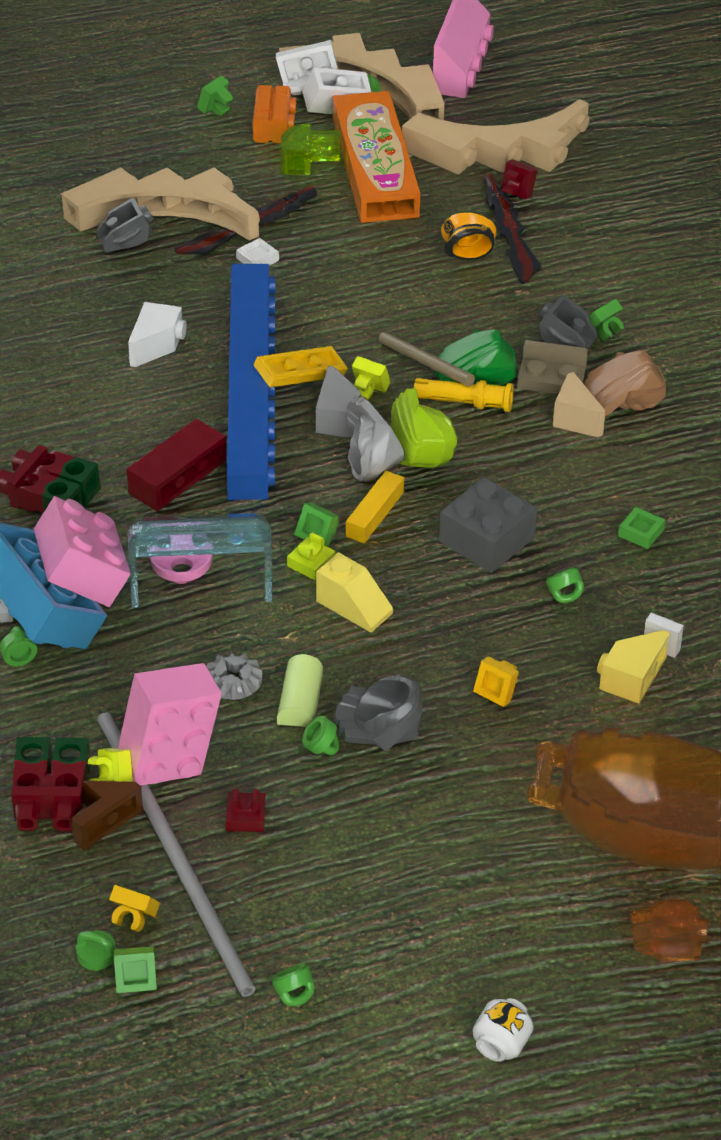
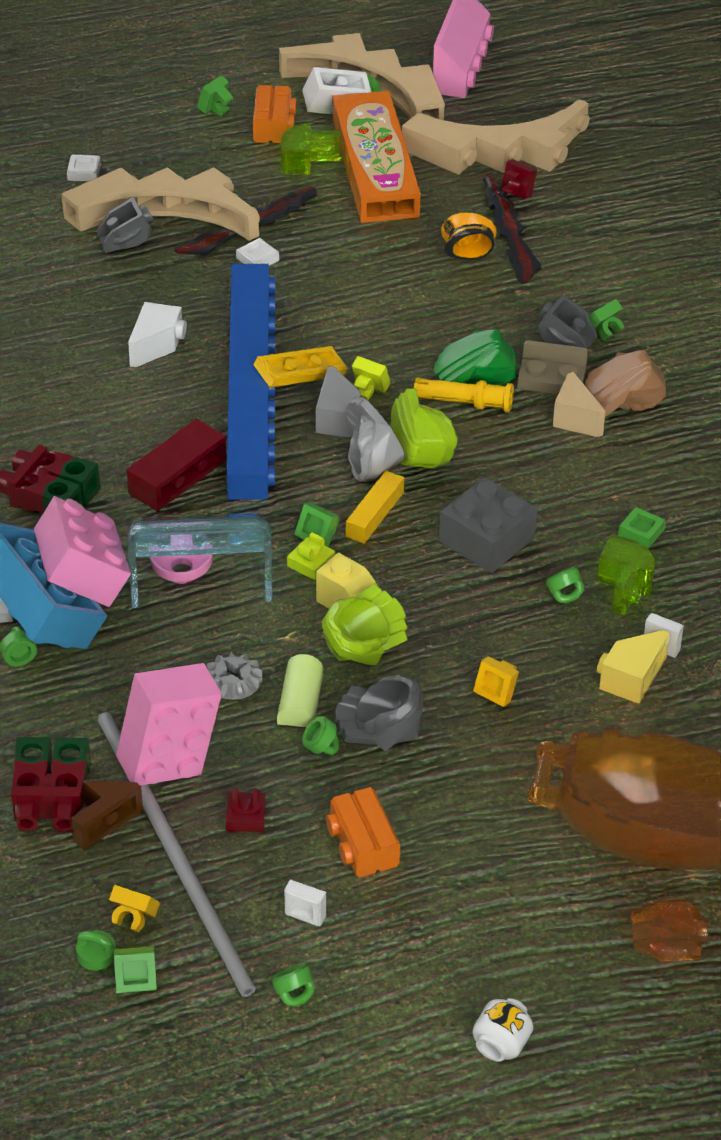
(83, 167): none -> white tile
(113, 765): neon yellow tile -> none
(298, 63): white bracket -> none
(305, 903): none -> white tile
(364, 626): none -> lime hair
(364, 832): none -> orange brick
(426, 359): dark tan bar -> none
(629, 569): none -> clear neon green brick

